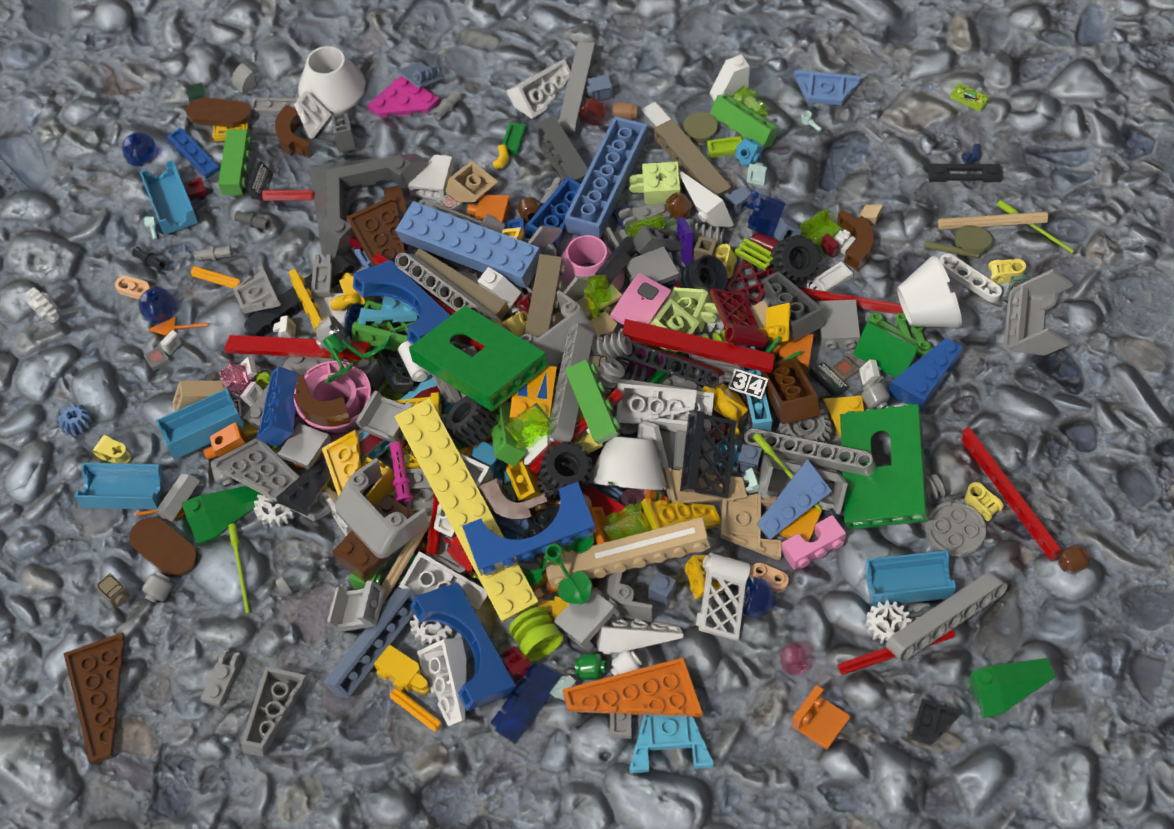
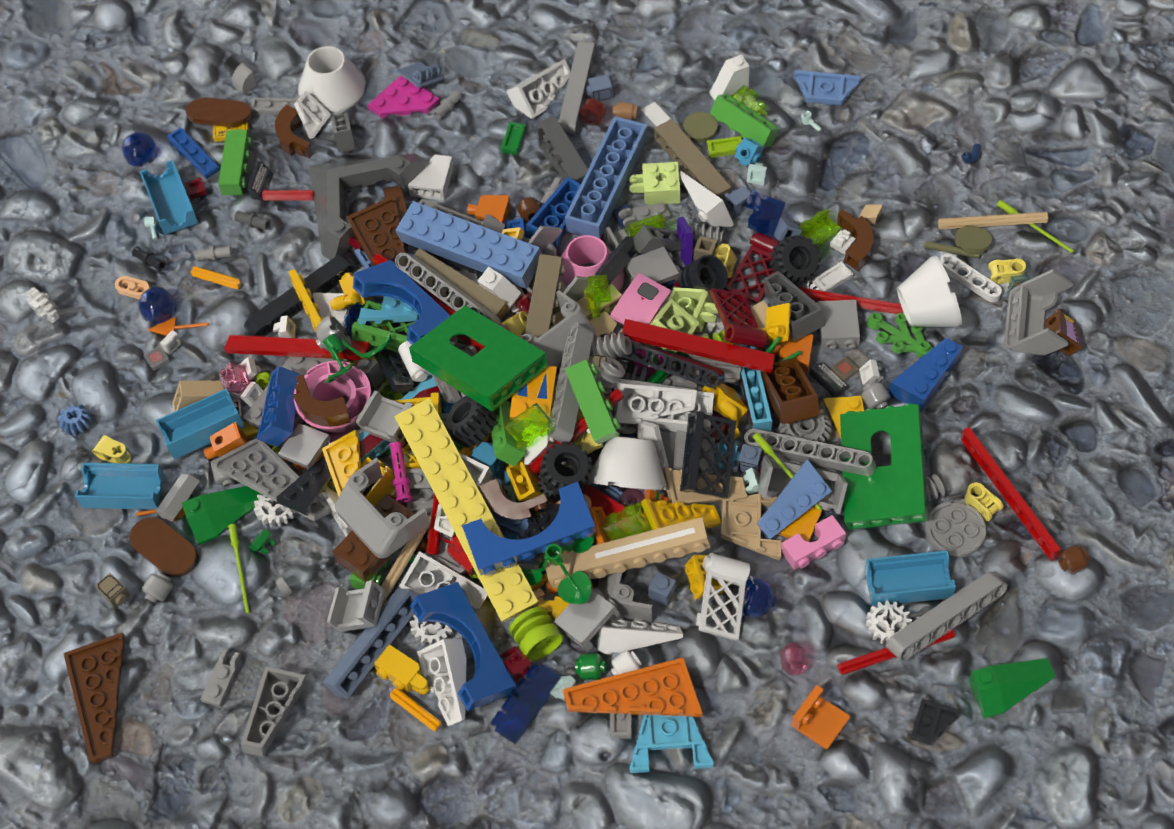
(195, 91): clear green tile -> none
(256, 293): light grey wing -> none
(260, 540): none -> green tile
(322, 277): light grey hinge -> none
(449, 202): white tile -> none
(470, 183): tan slope -> none
(503, 159): yellow arm -> none
(678, 205): reddish brown head -> none
(748, 383): white sticker -> none
(751, 248): lime tile -> none
(770, 574): light nougat plate -> none
(830, 245): dark red plate -> none
(889, 350): green tile -> none
(939, 173): black container -> none
(969, 97): lime tile -> none
(1067, 329): none -> reddish brown torso

